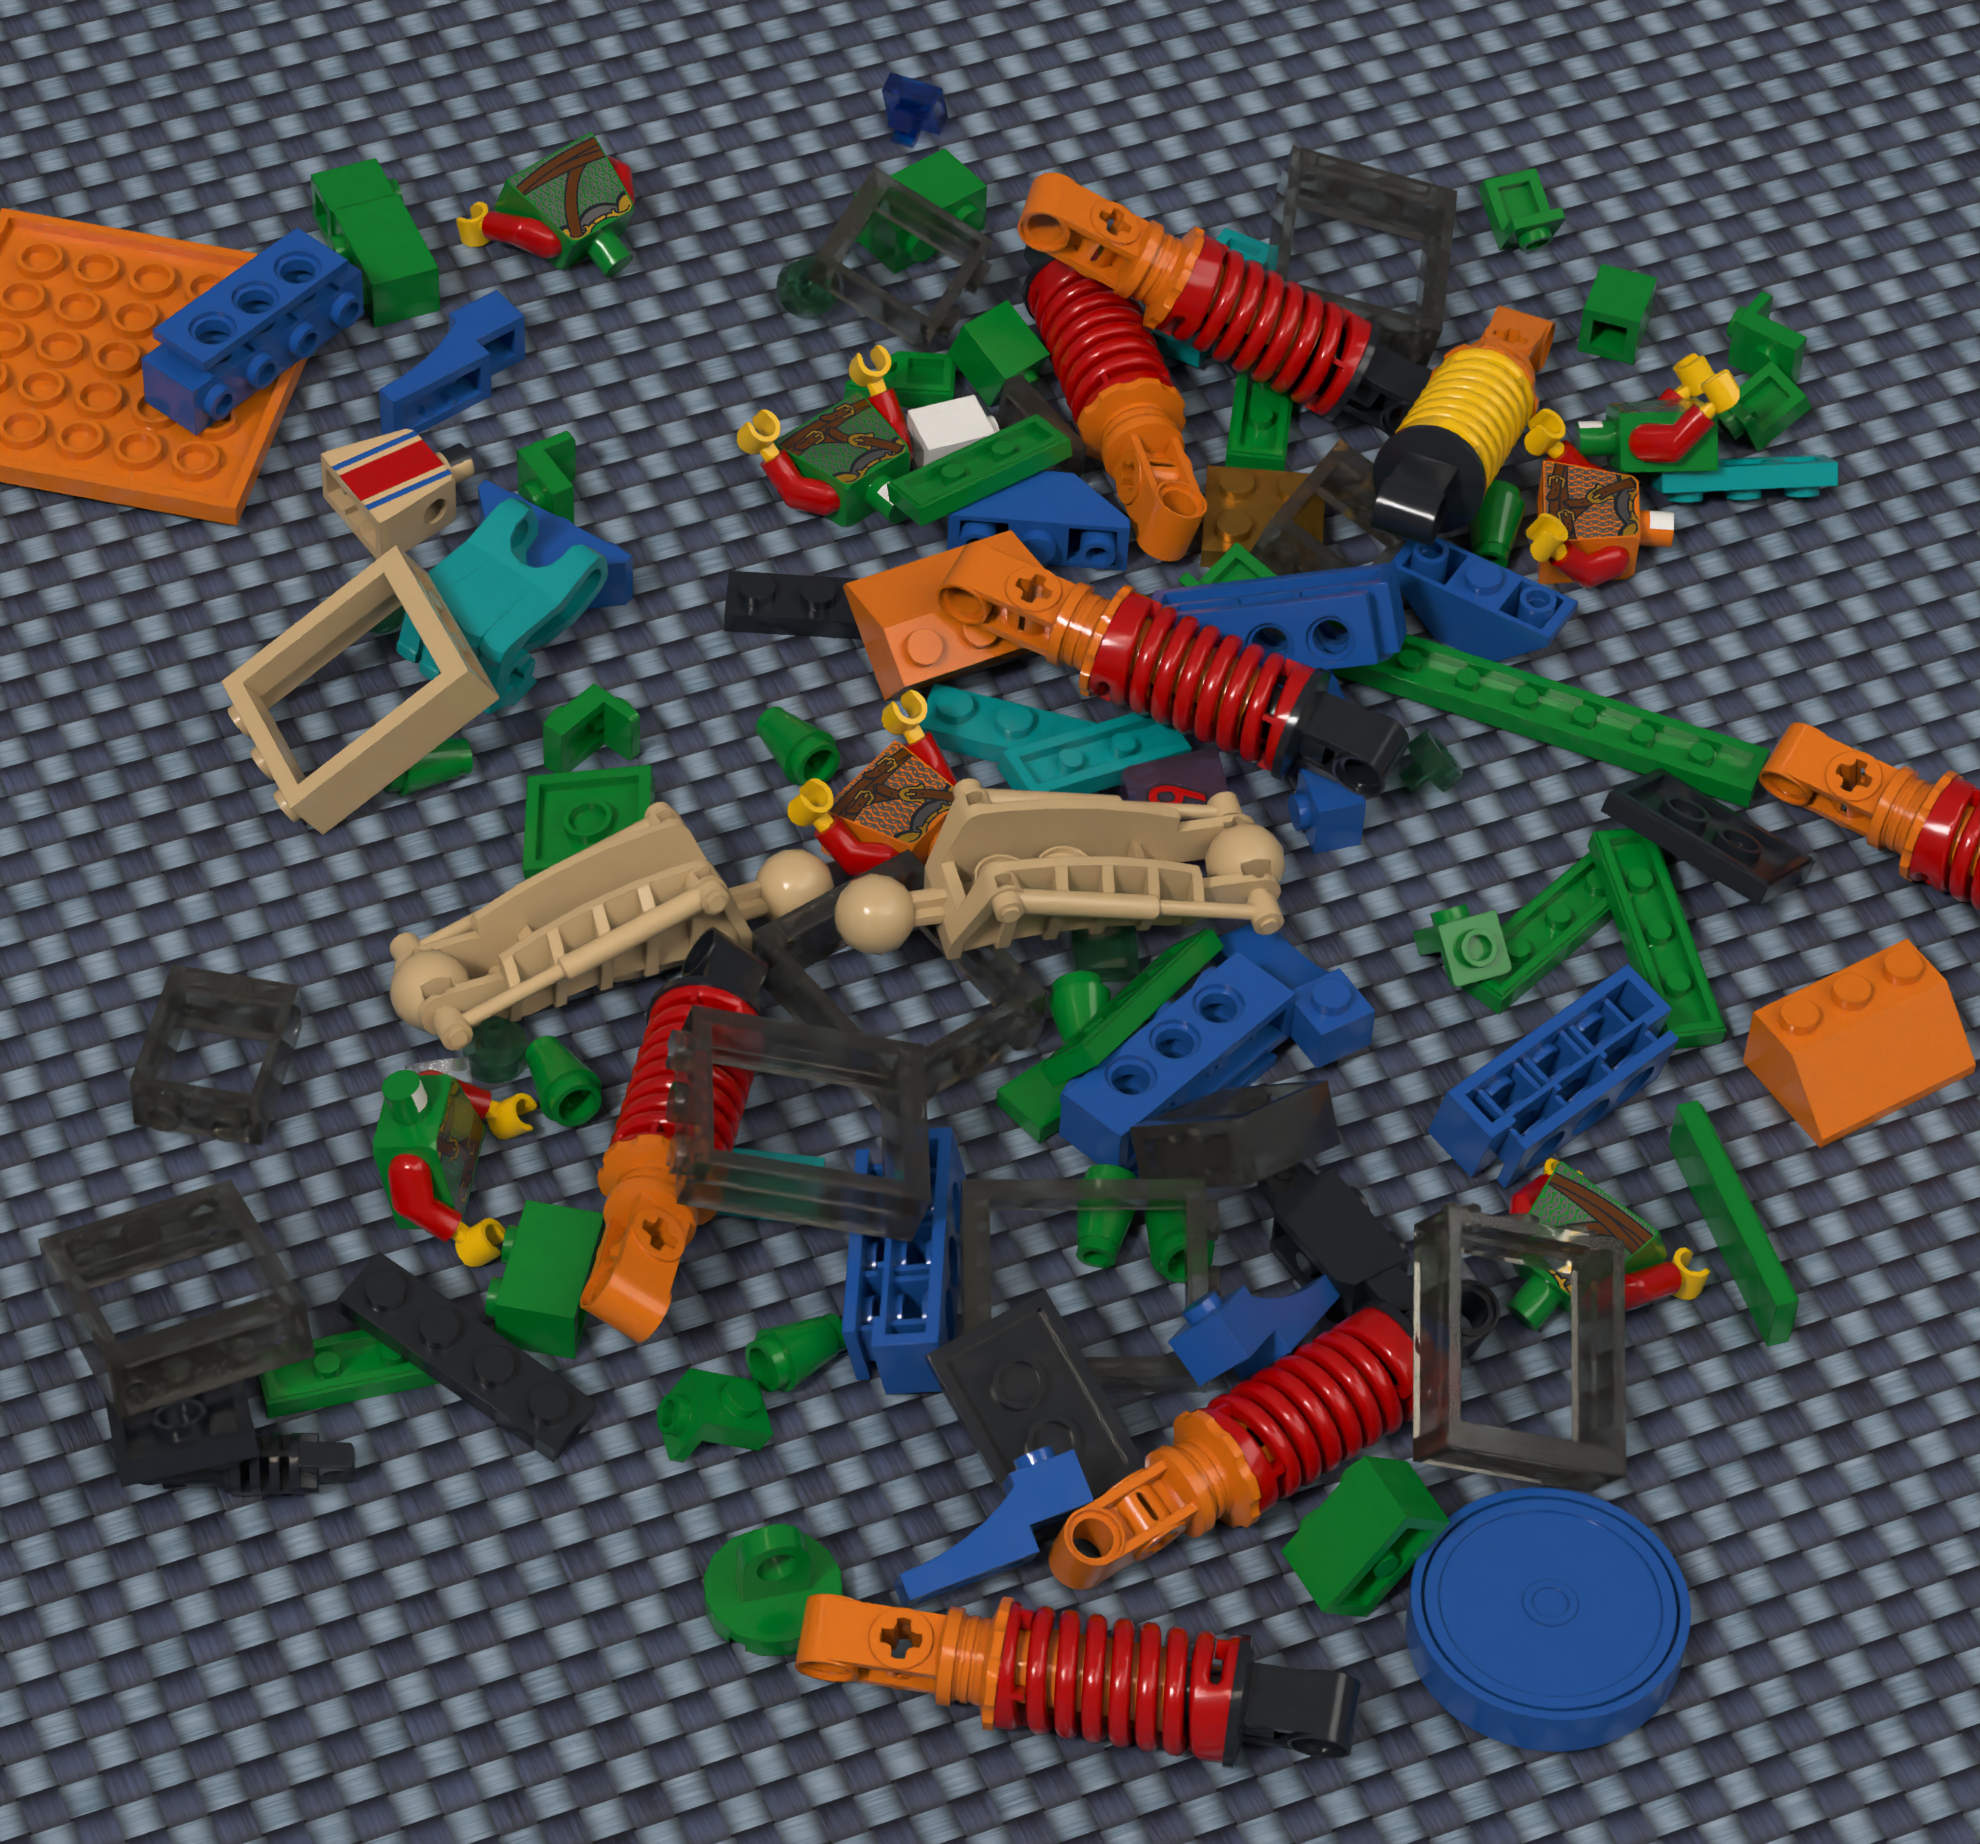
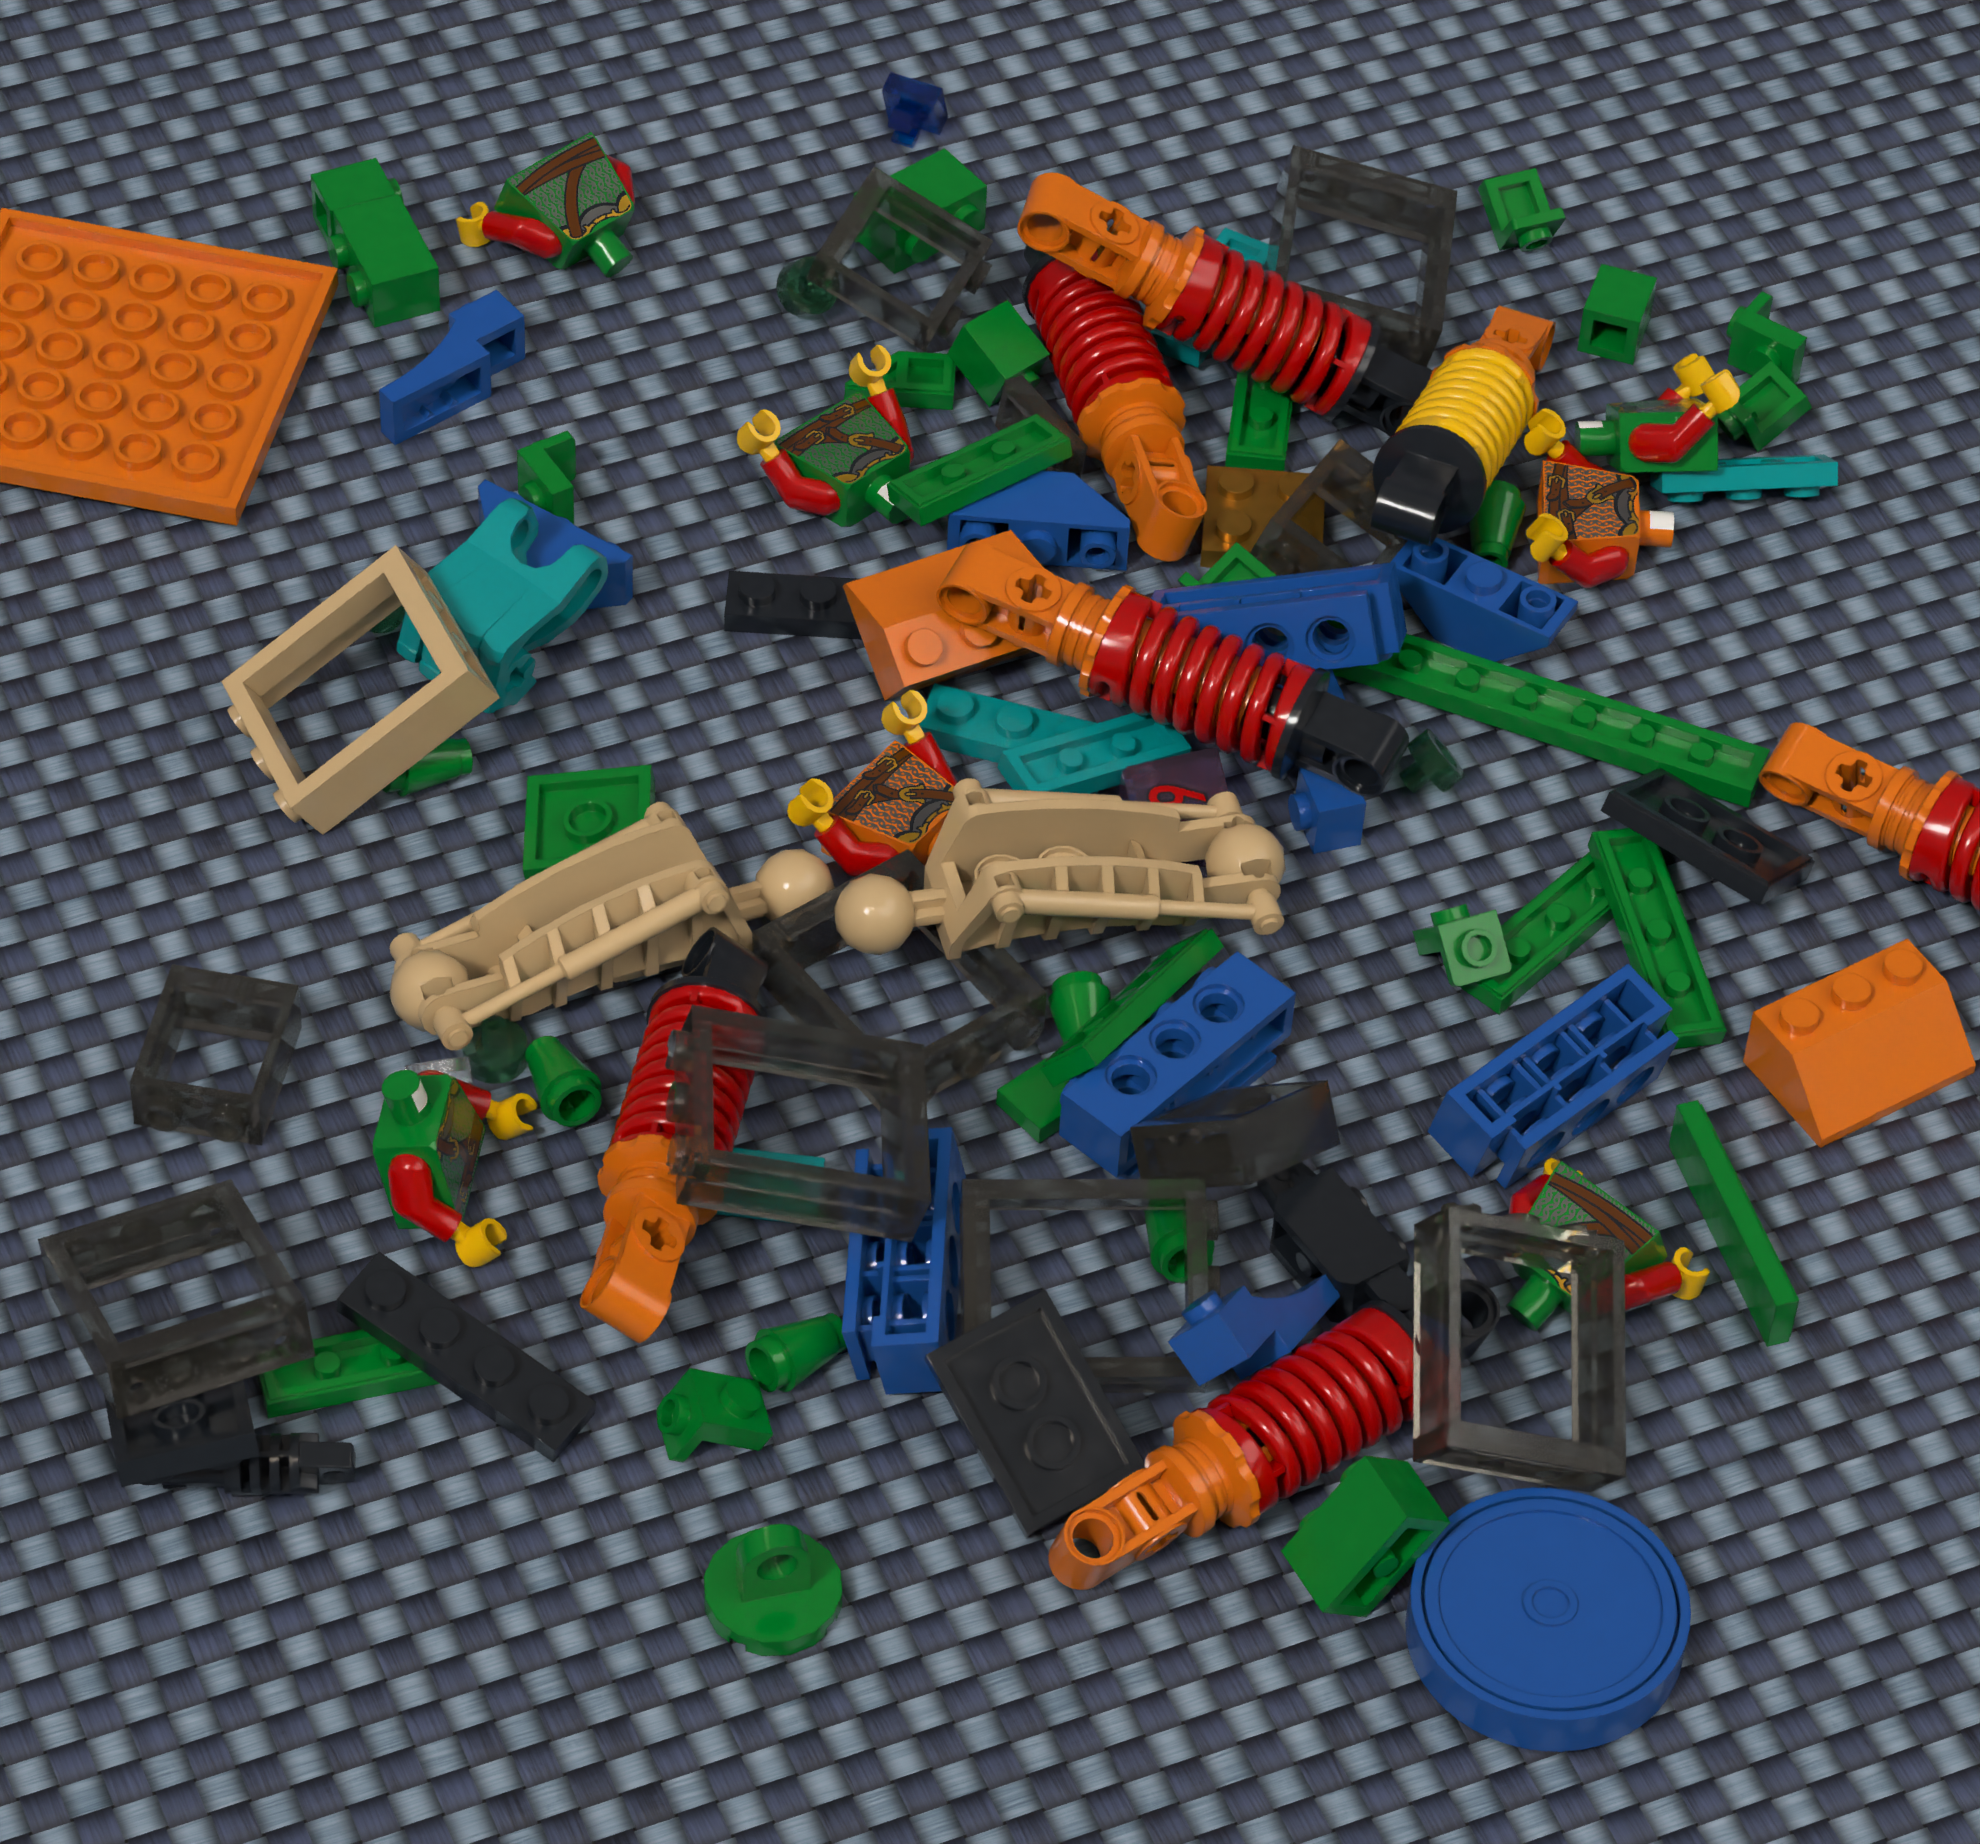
(250, 330): blue brick -> none
(394, 488): tan torso -> none
(544, 1278): green brick -> none
(586, 725): green bracket -> none
(798, 746): green cone -> none
(947, 428): white brick -> none
(1038, 1494): blue slope -> none
(1087, 1681): piece -> none
(1102, 1231): green cone -> none
(1108, 954): clear green tile -> none
(1328, 1009): blue slope -> none

